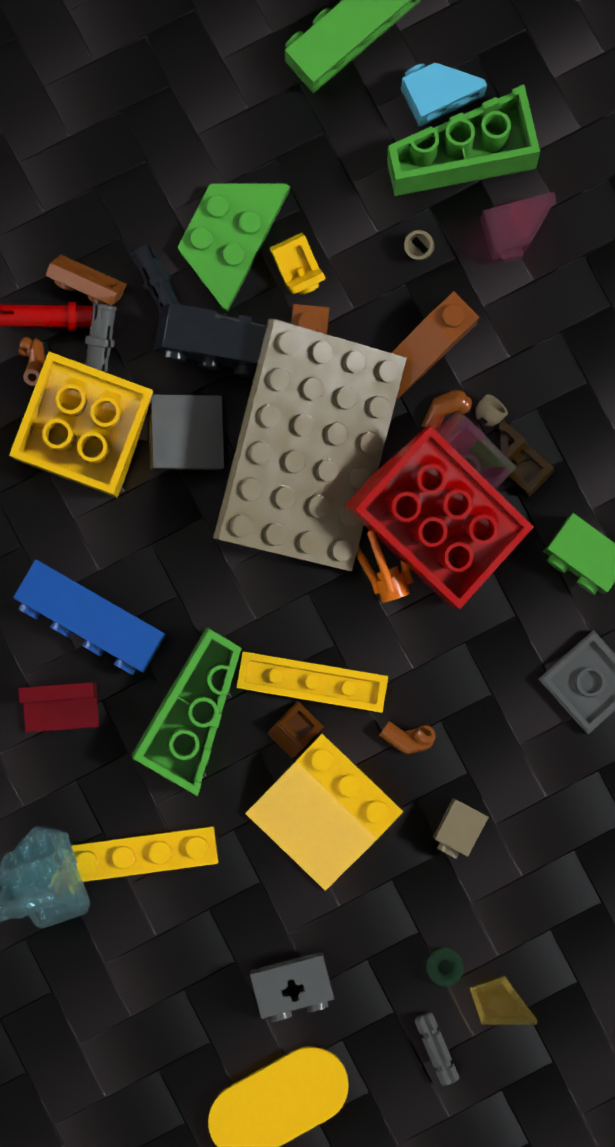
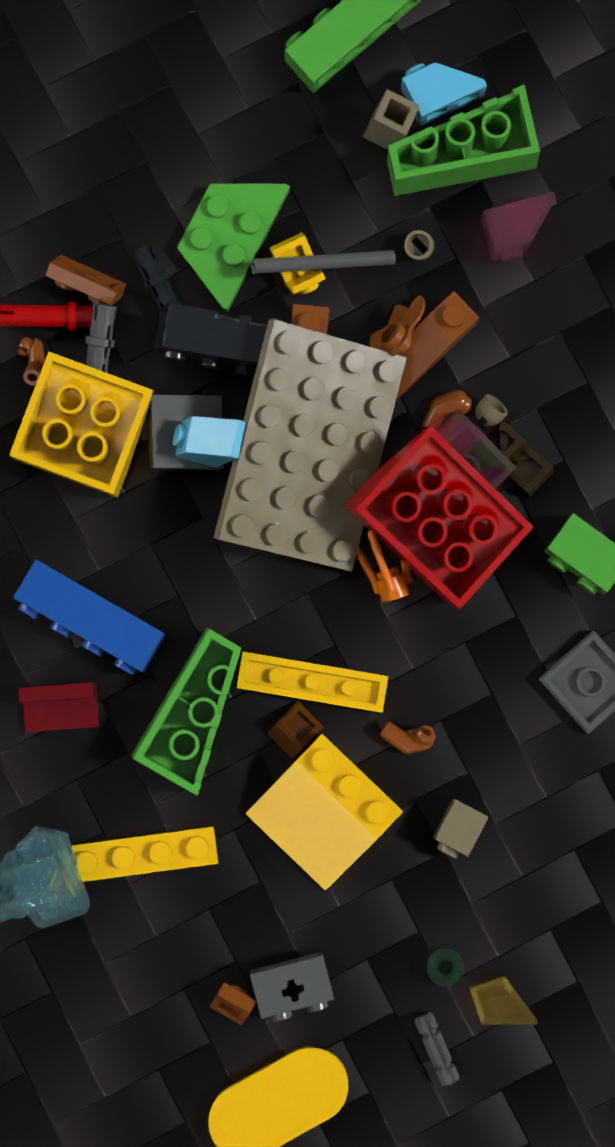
(208, 440): none -> medium azure slope
(233, 1003): none -> dark orange plate
(325, 261): none -> dark grey piece
(391, 119): none -> dark tan brick
(398, 333): none -> dark orange plate

